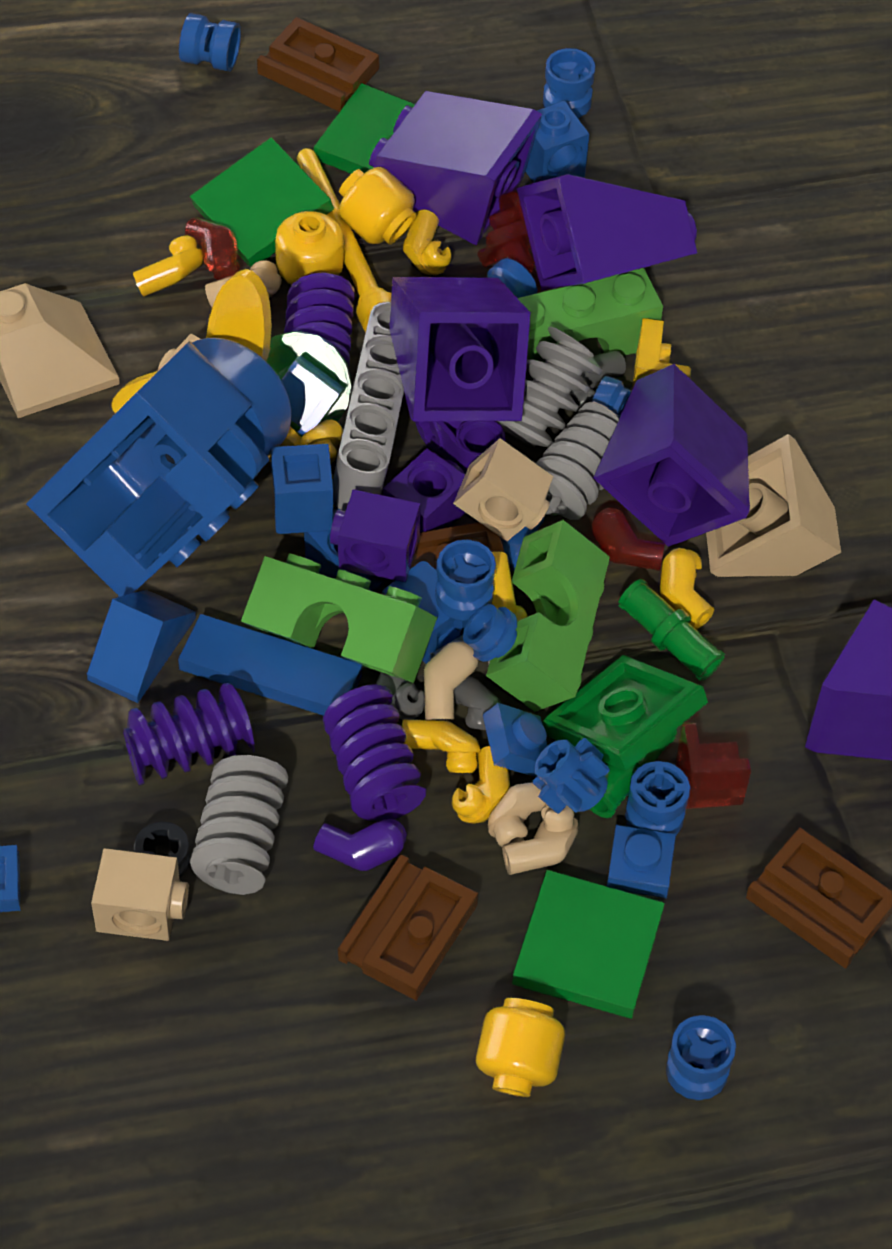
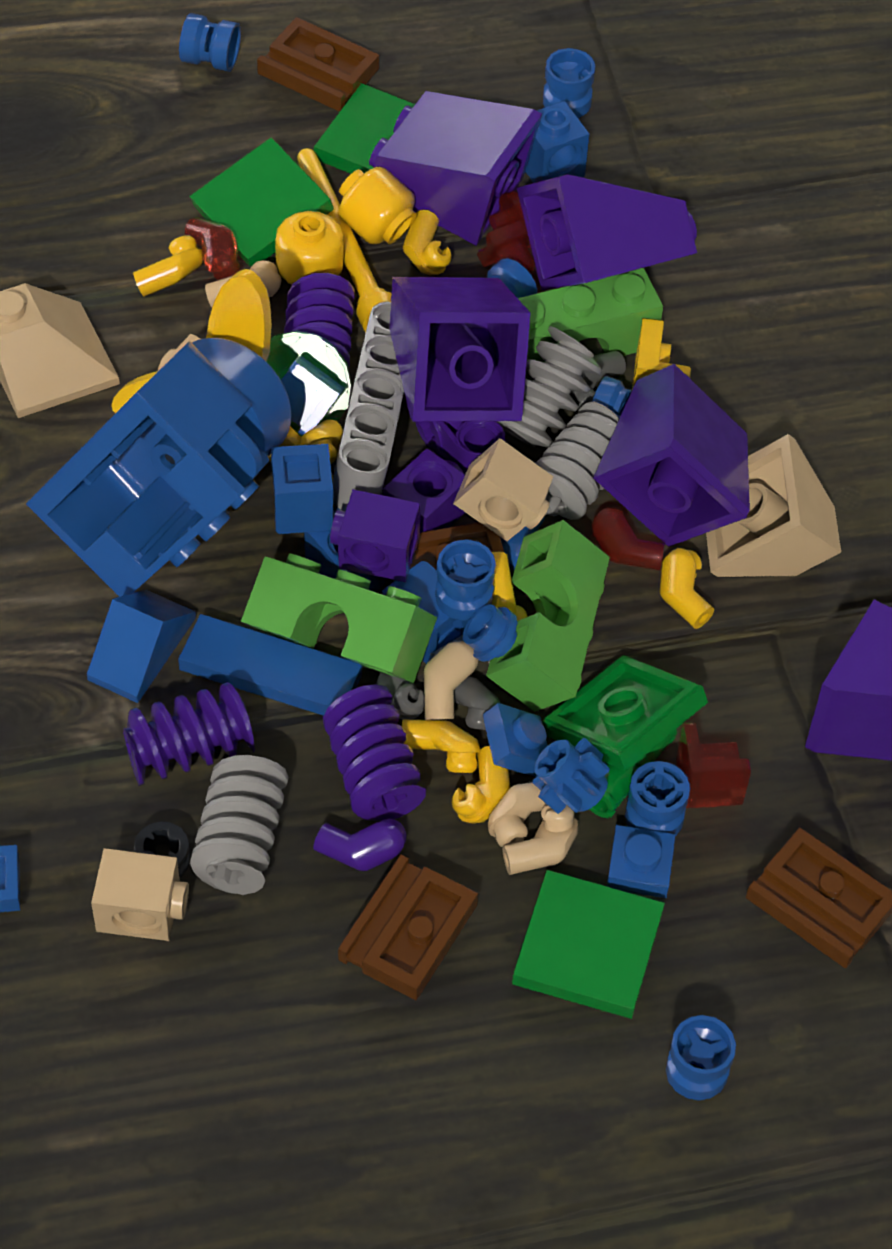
(520, 1046): yellow head -> none
(671, 629): green pin -> none

